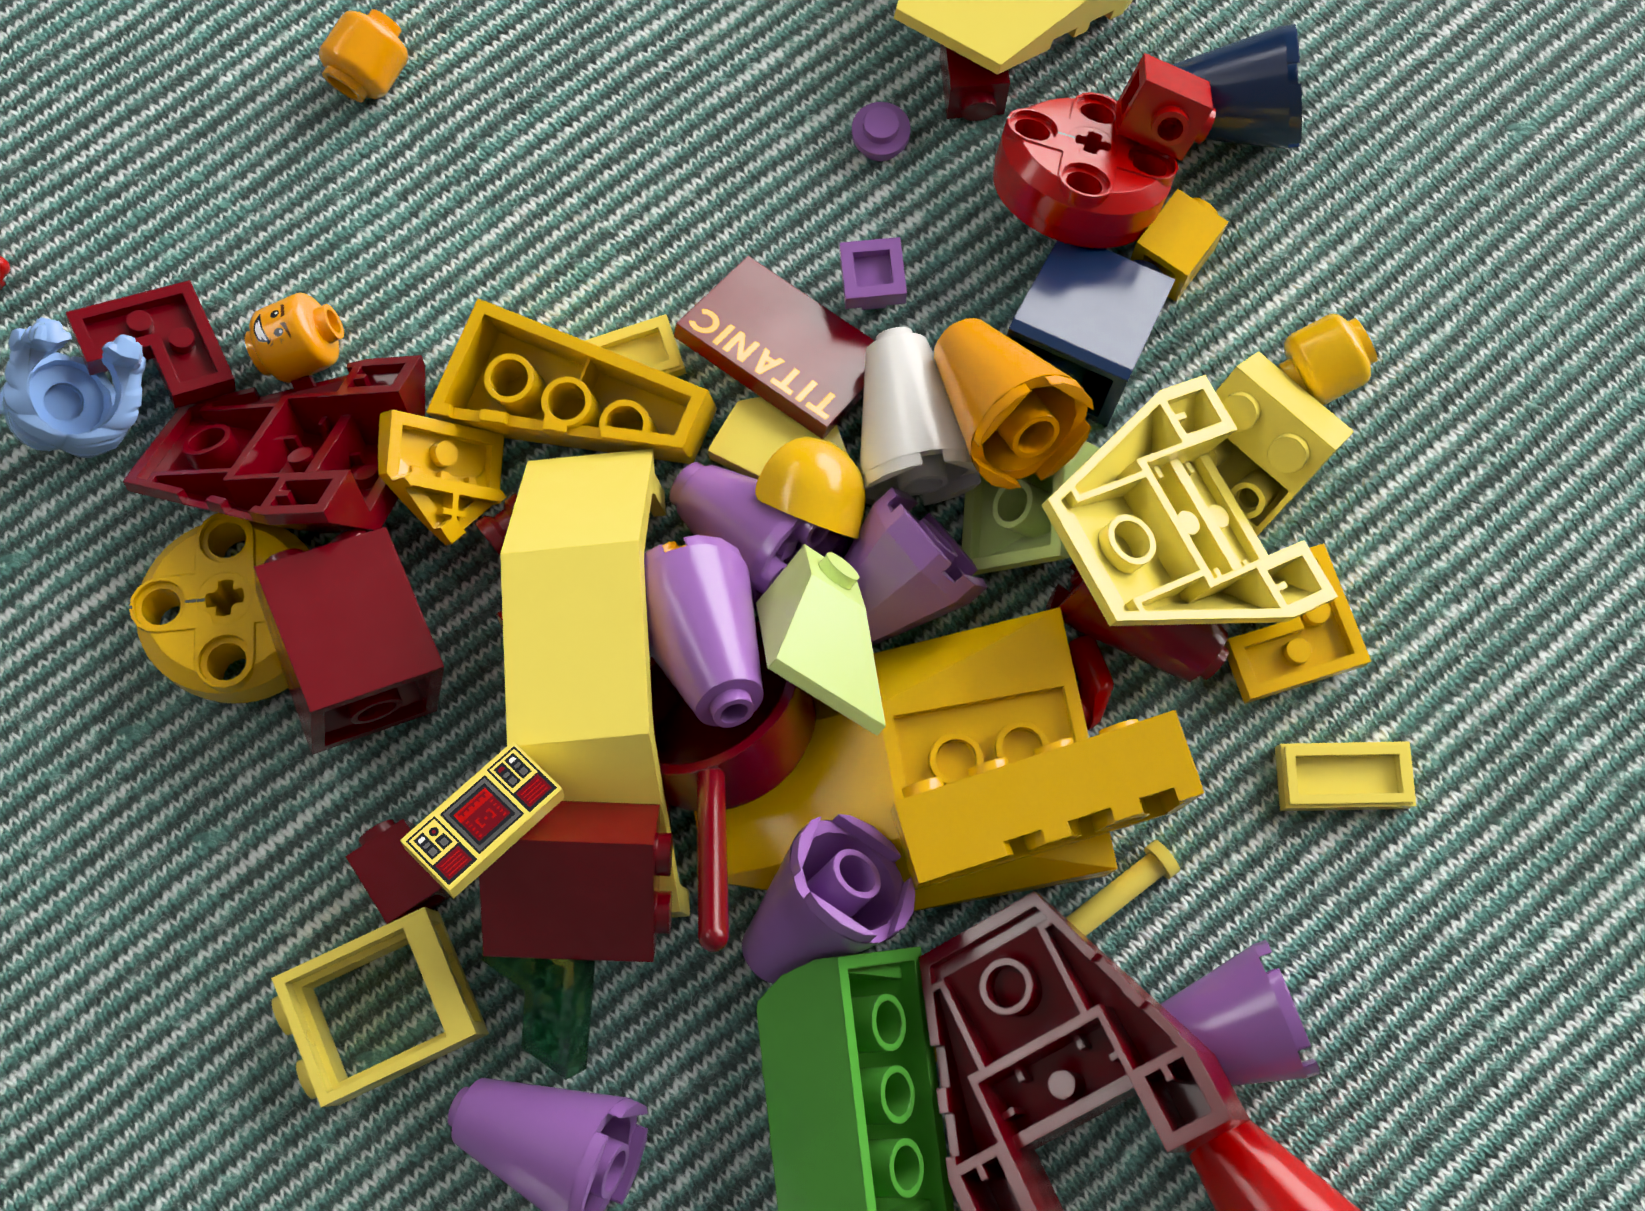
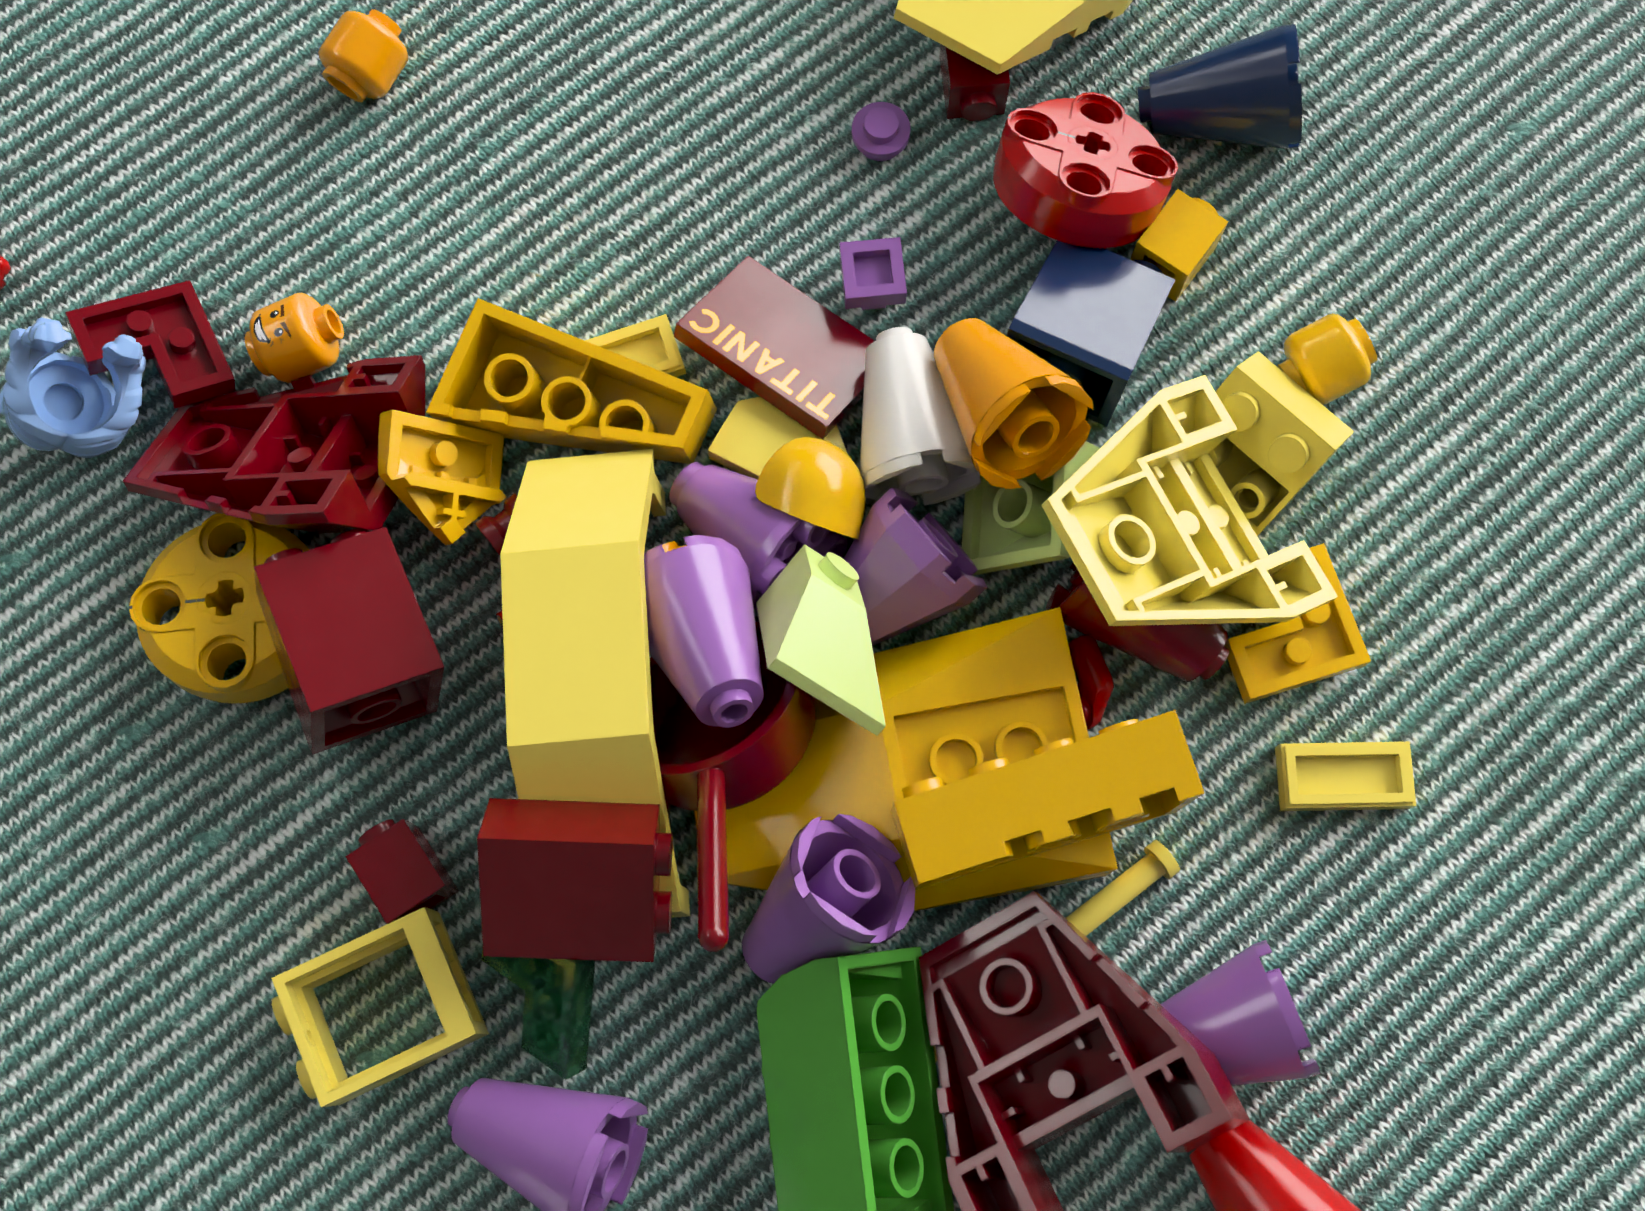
(483, 819): tile -> none
(1165, 108): red brick -> none

